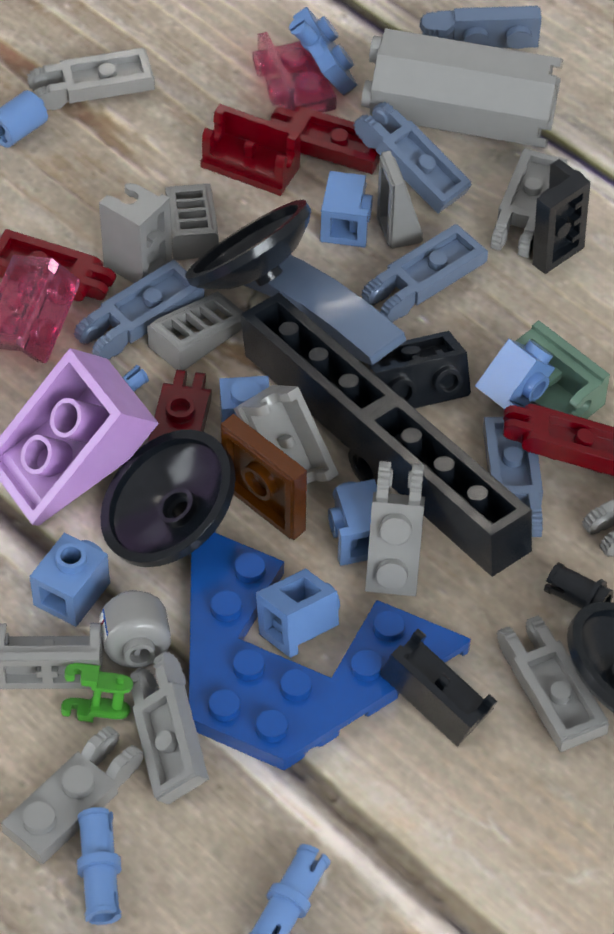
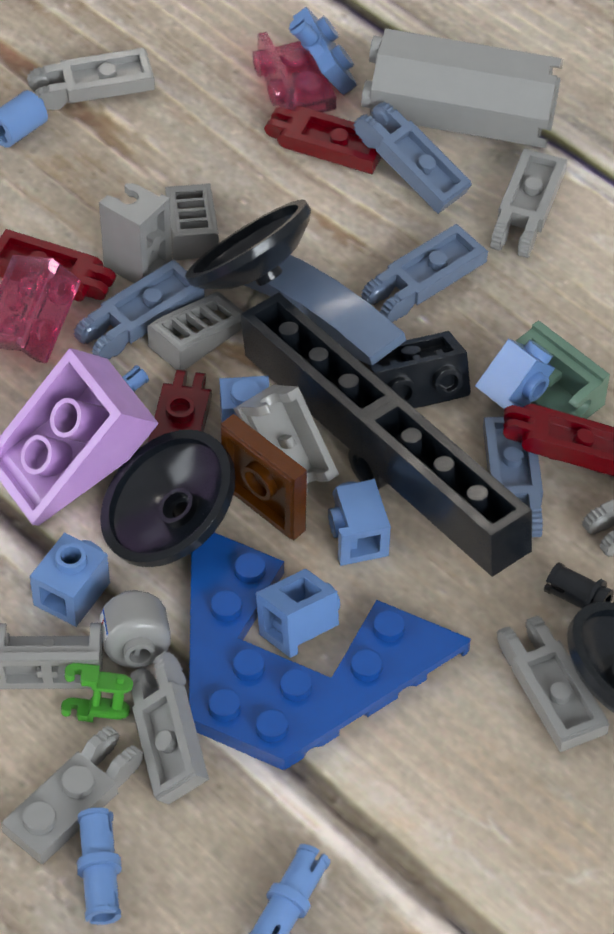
(251, 150): dark red hinge -> none
(346, 210): medium blue brick -> none
(395, 206): light grey slope -> none
(395, 534): light grey hinge -> none
(436, 689): black hinge -> none
(489, 26): sand blue hinge -> none
(560, 217): black bracket -> none

